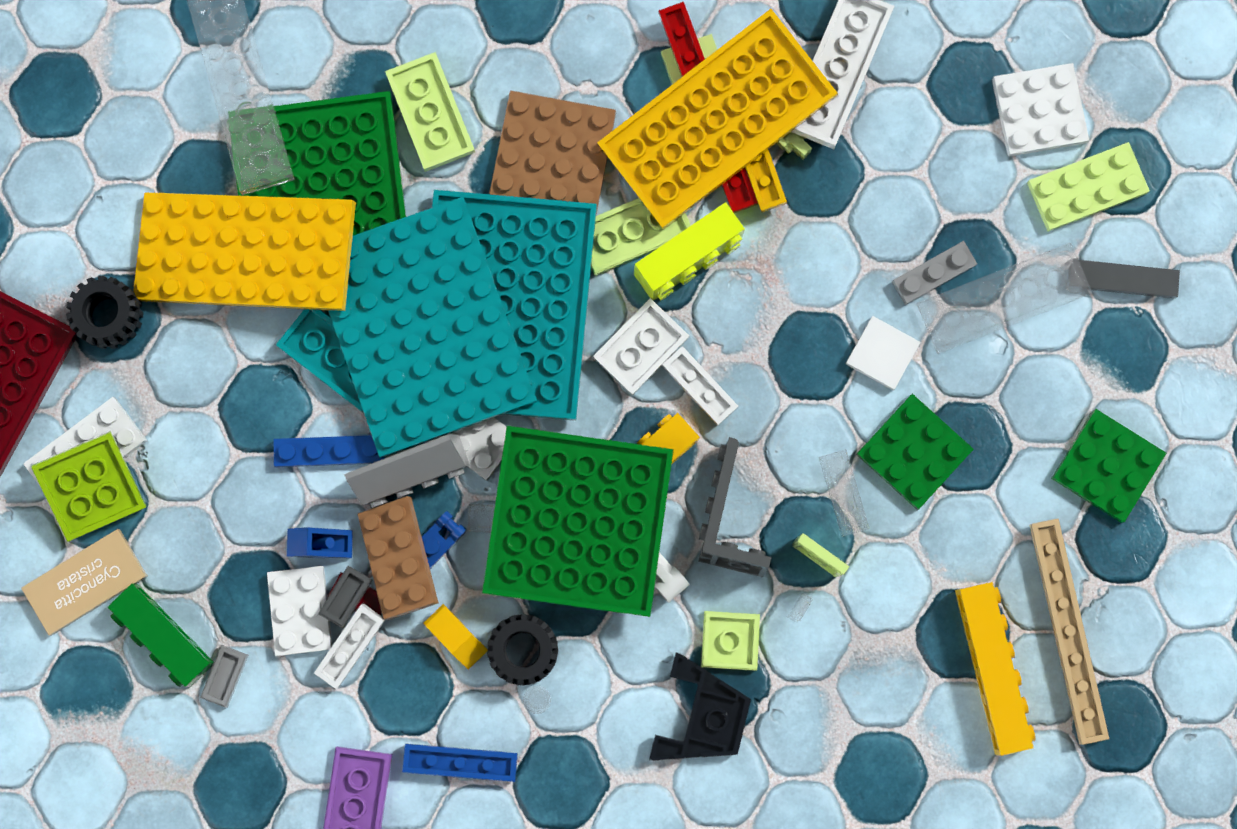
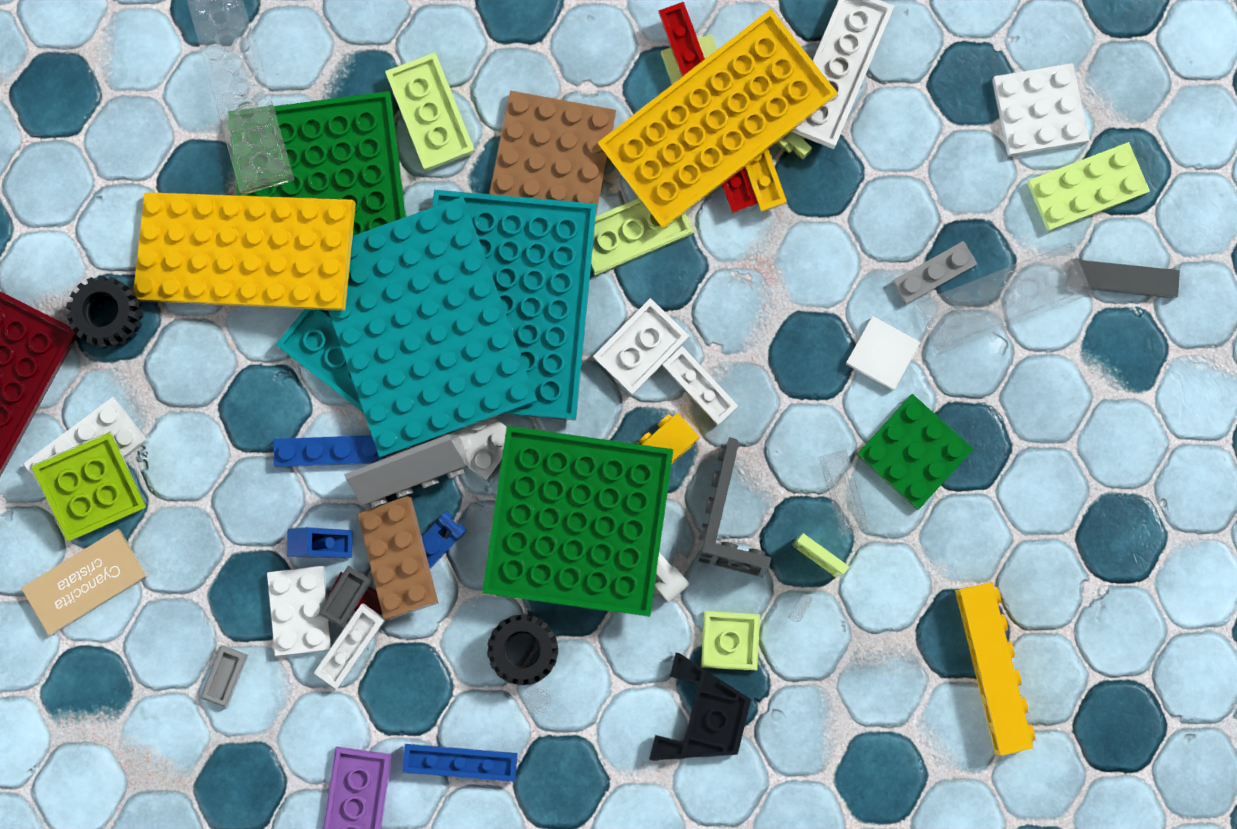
(160, 635): green brick -> none
(455, 636): yellow slope -> none
(688, 252): neon yellow brick -> none
(1069, 631): tan plate -> none
(1109, 465): green plate -> none

